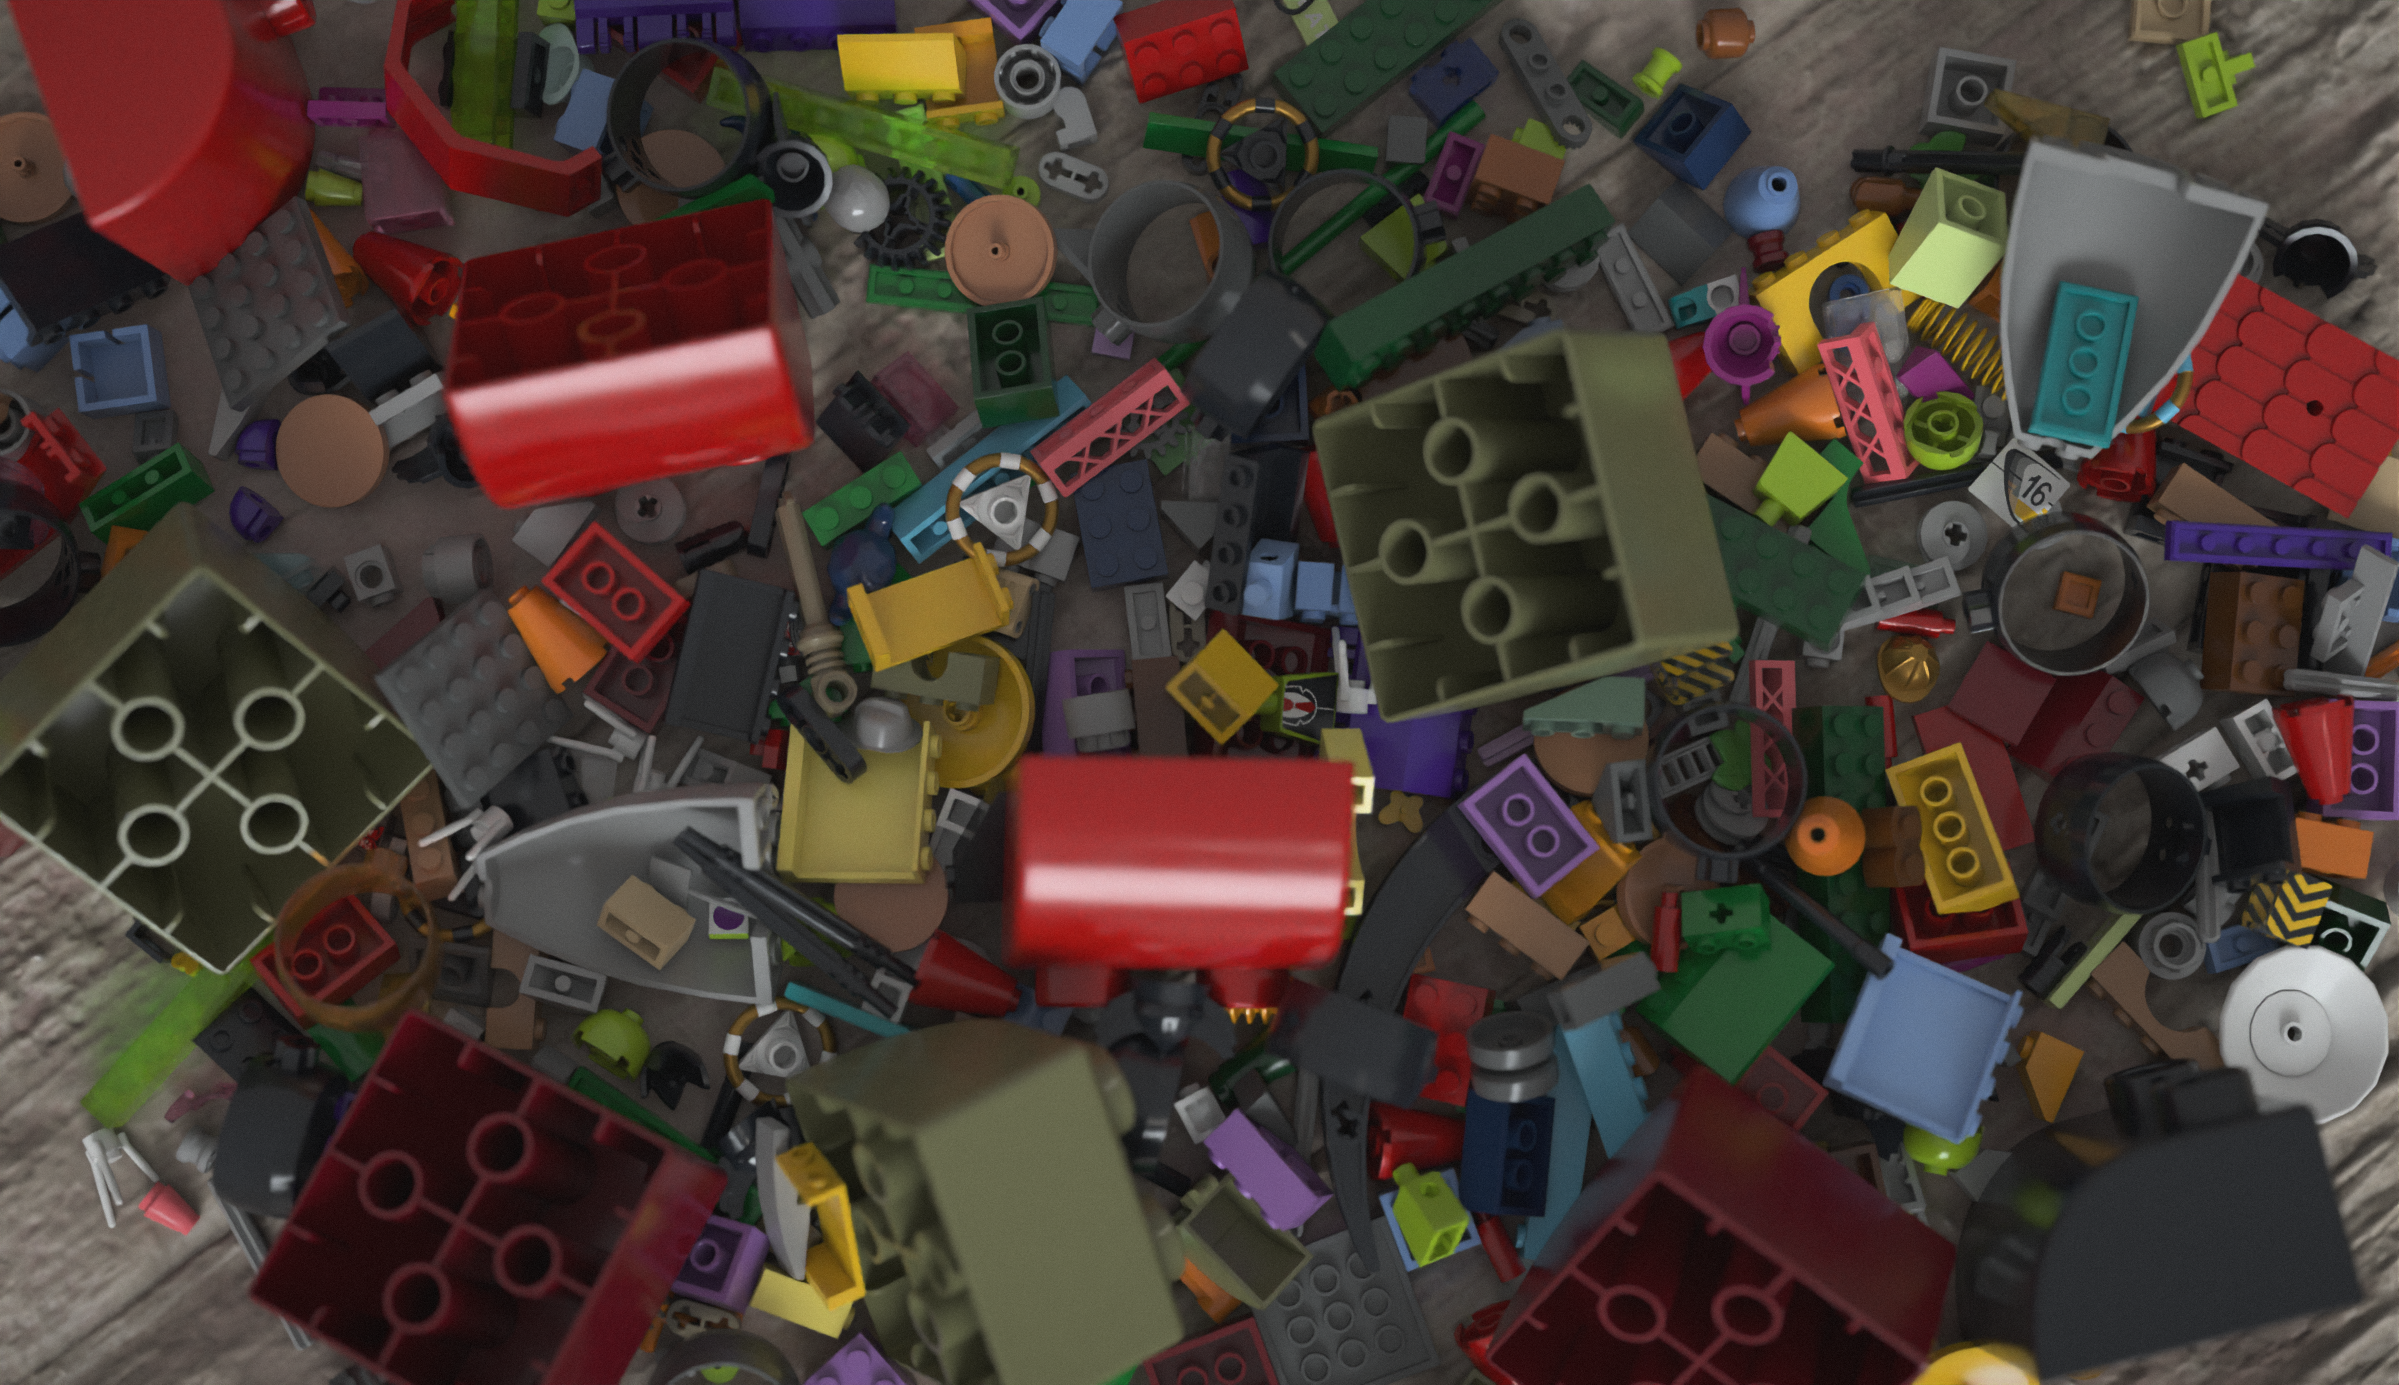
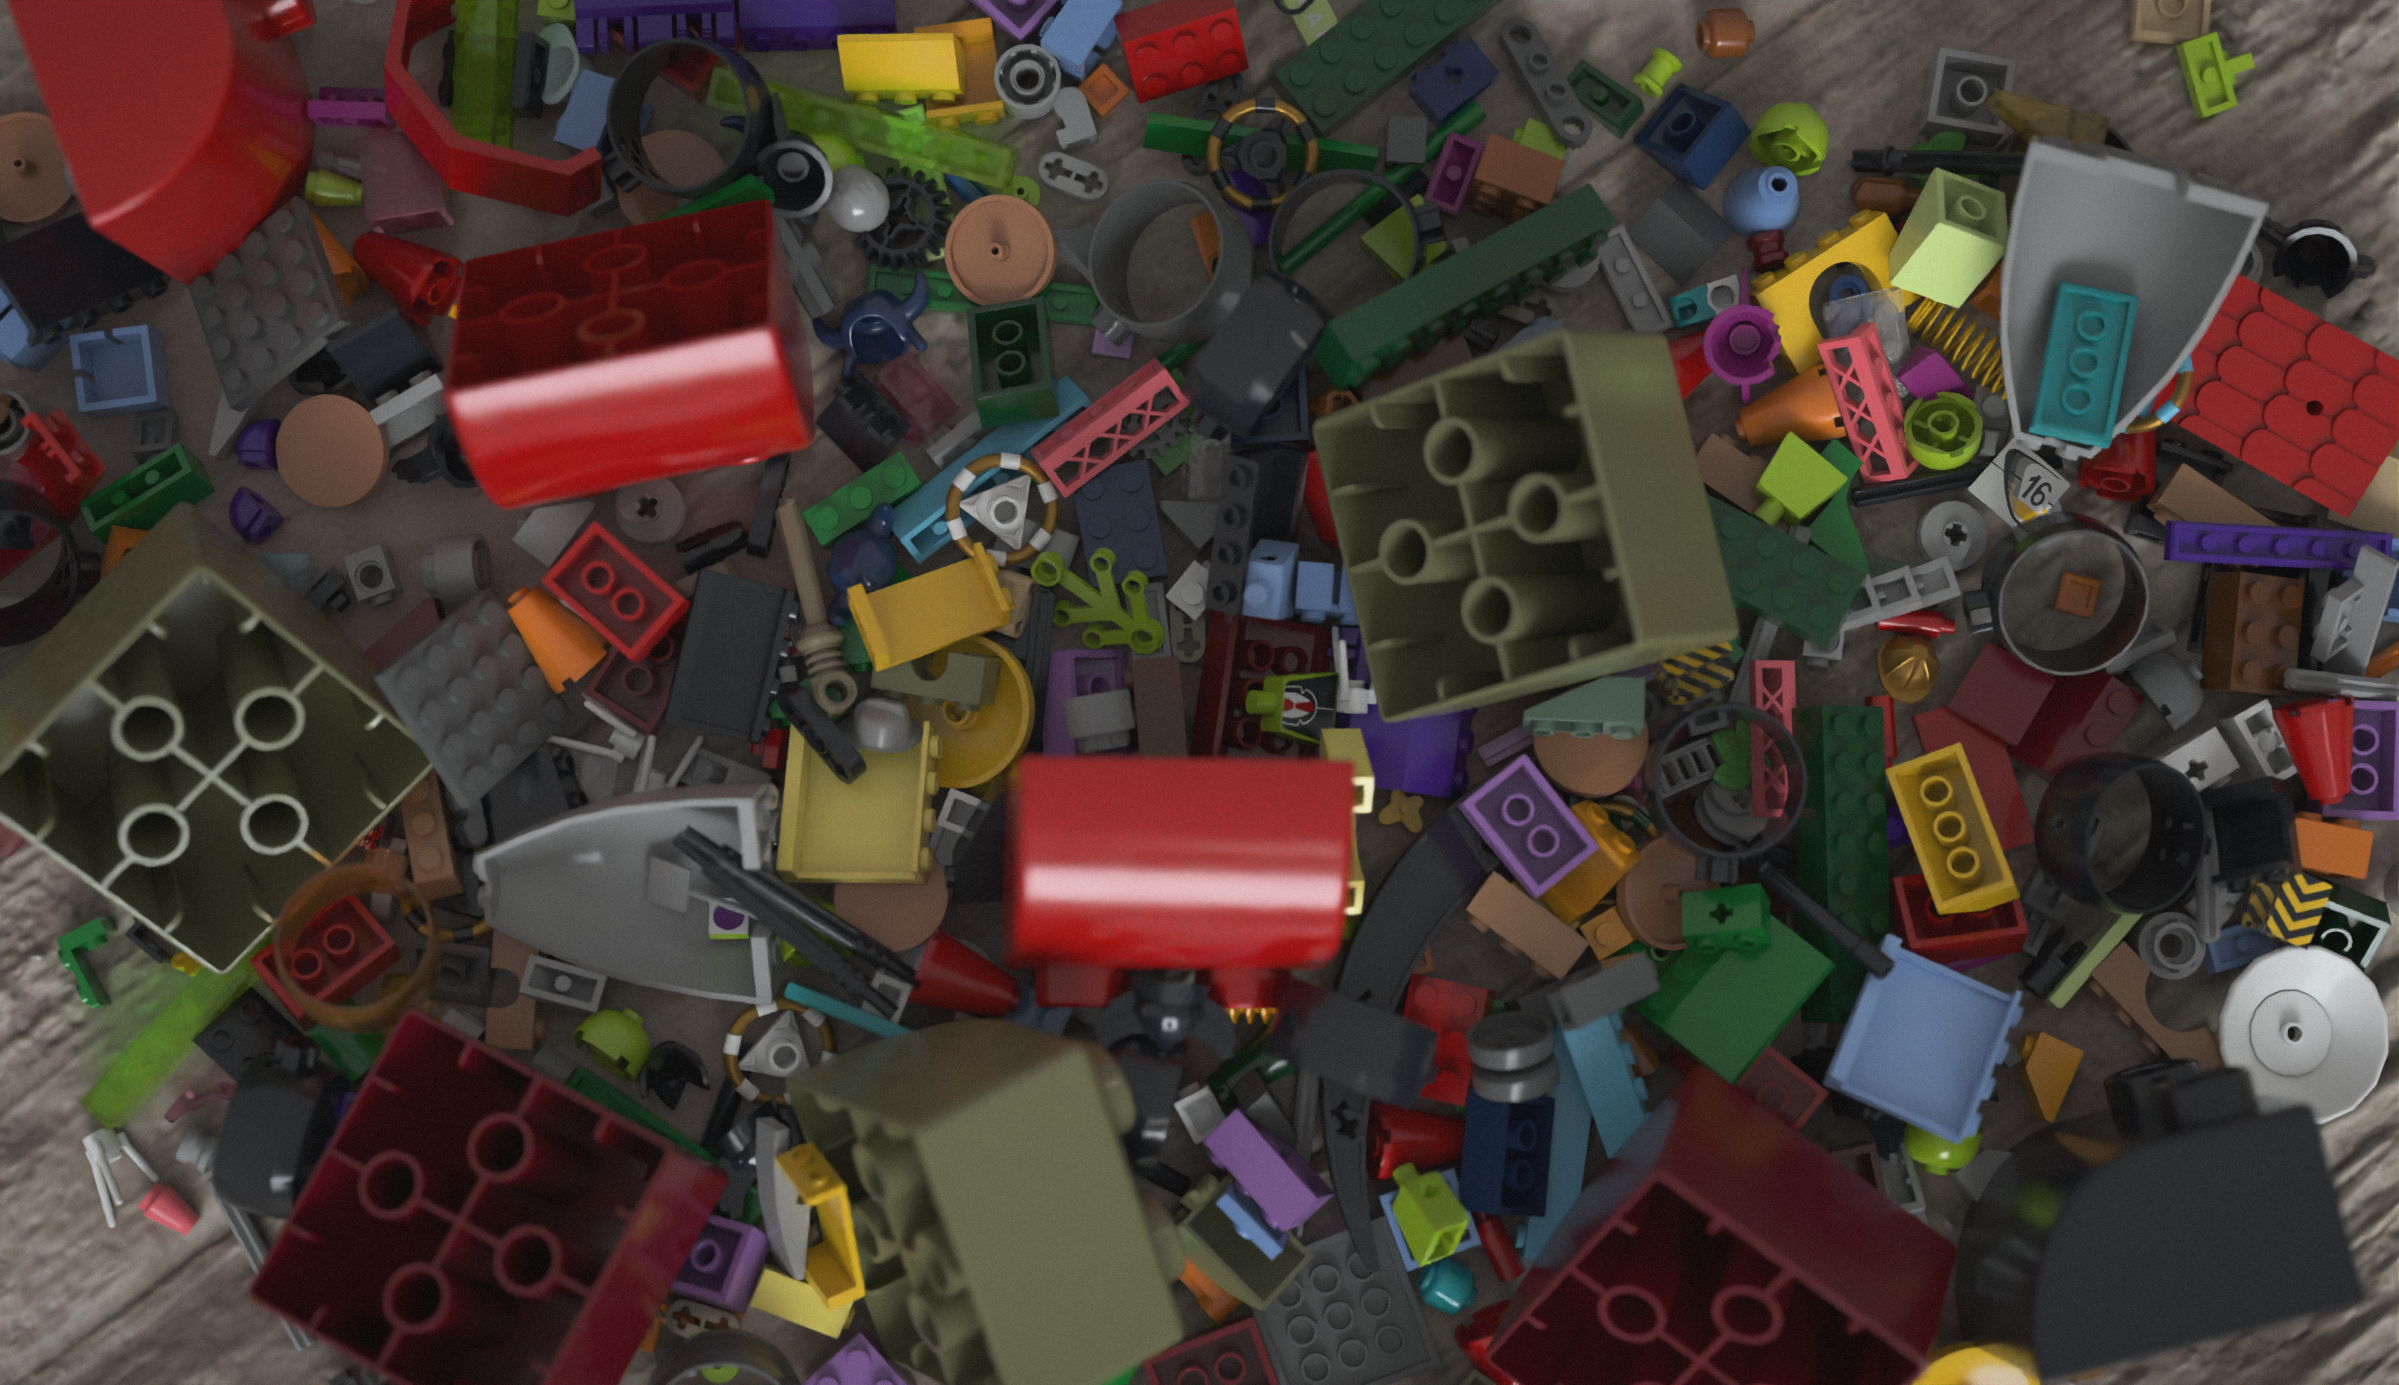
(87, 937): none -> green bracket
(488, 830): white plant -> none
(646, 922): tan brick -> none
(876, 327): none -> dark blue piece
(1102, 604): none -> lime plant
(1103, 91): none -> orange tile
(1222, 686): yellow slope -> none
(1249, 1222): none -> medium blue plate
(1447, 1286): none -> teal head
(1624, 801): dark grey slope -> none
(1666, 934): red cylinder -> none
(1790, 137): none -> lime cylinder
(1843, 837): orange cone -> none
(1893, 847): reddish brown brick -> none

